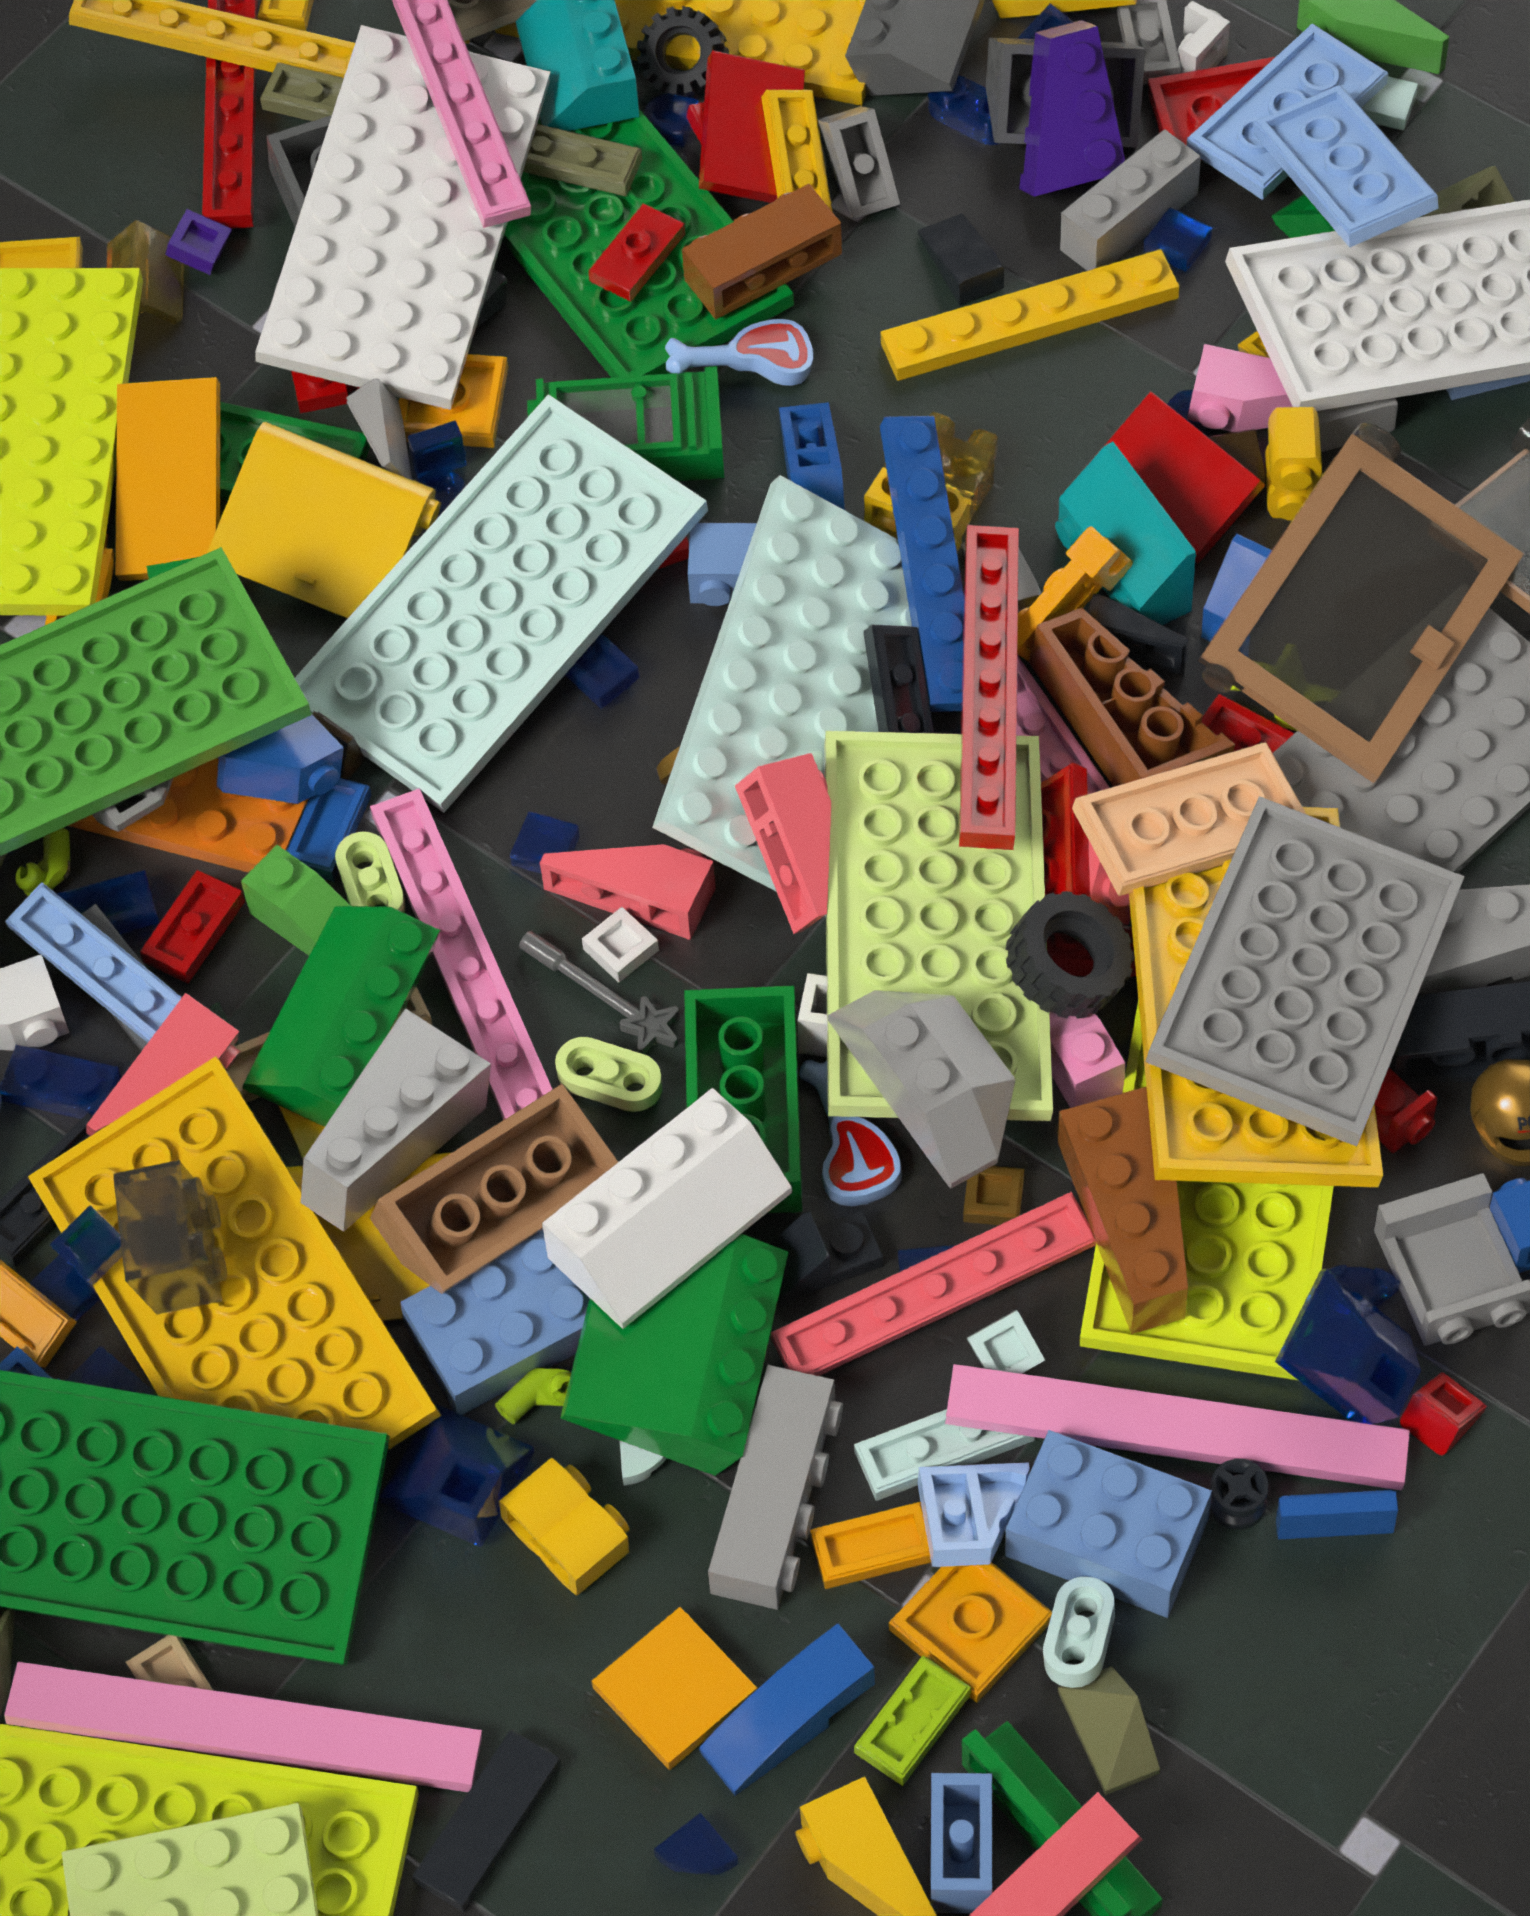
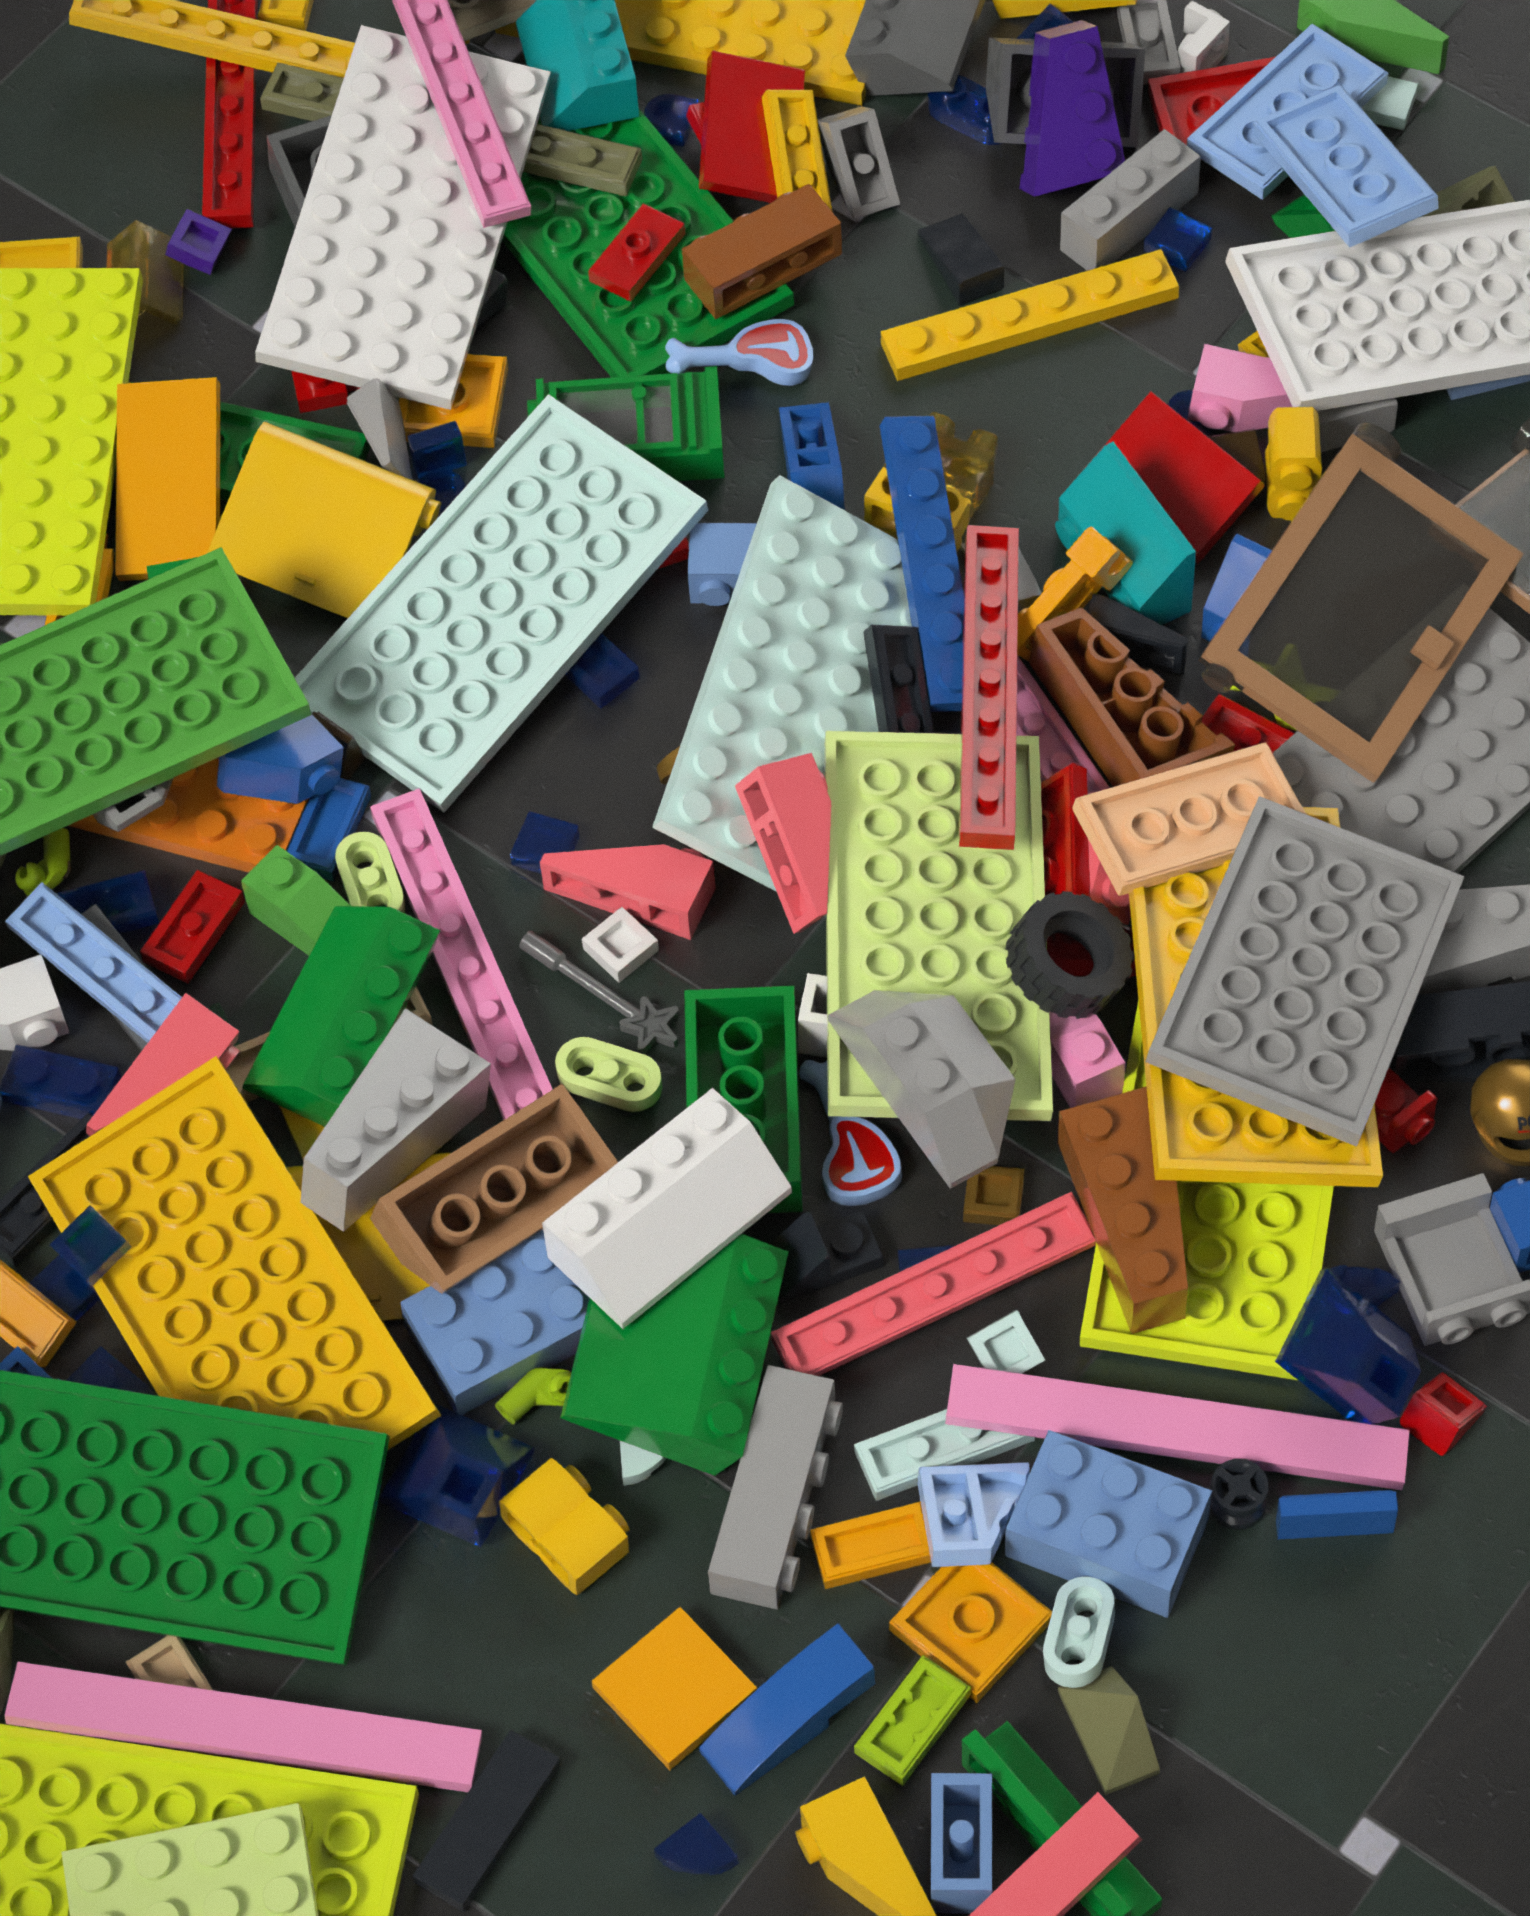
(169, 1237): clear smoke brick -> none
(658, 37): black tyre -> none

